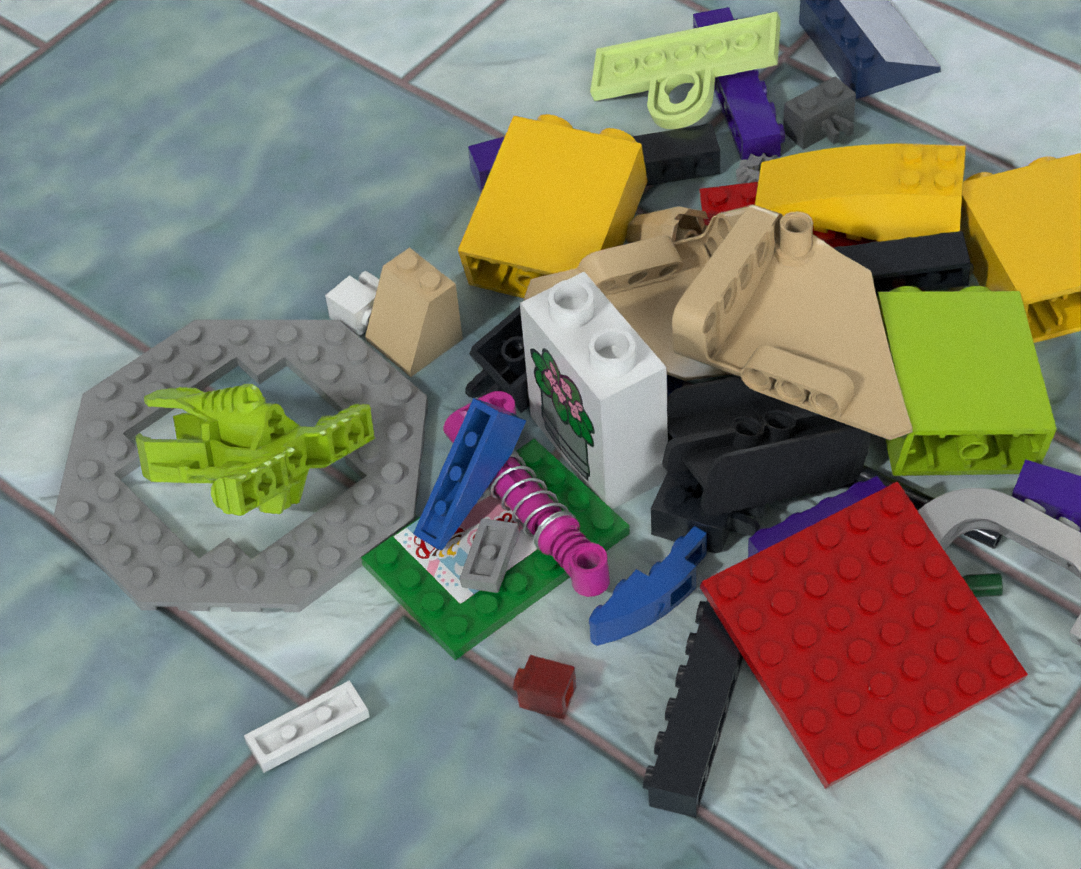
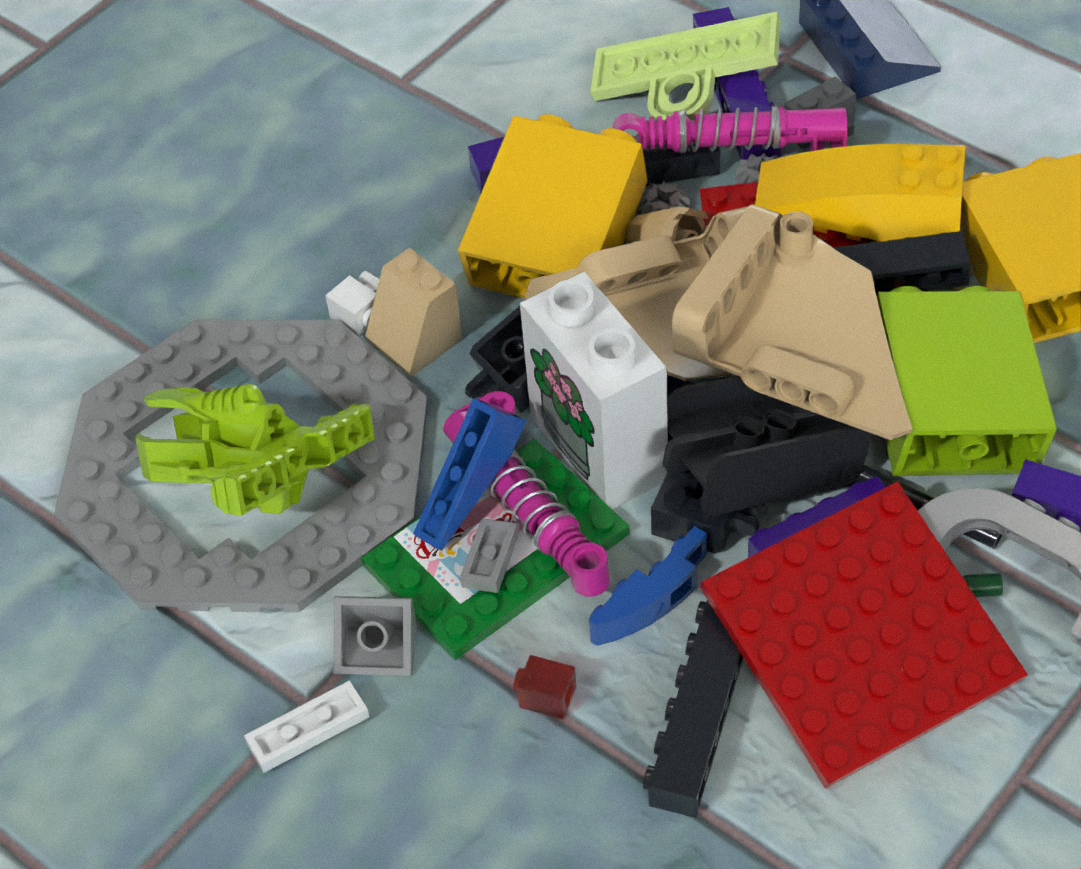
(374, 635): none -> light grey slope
(675, 195): none -> light grey gear
(739, 129): none -> dark pink piece

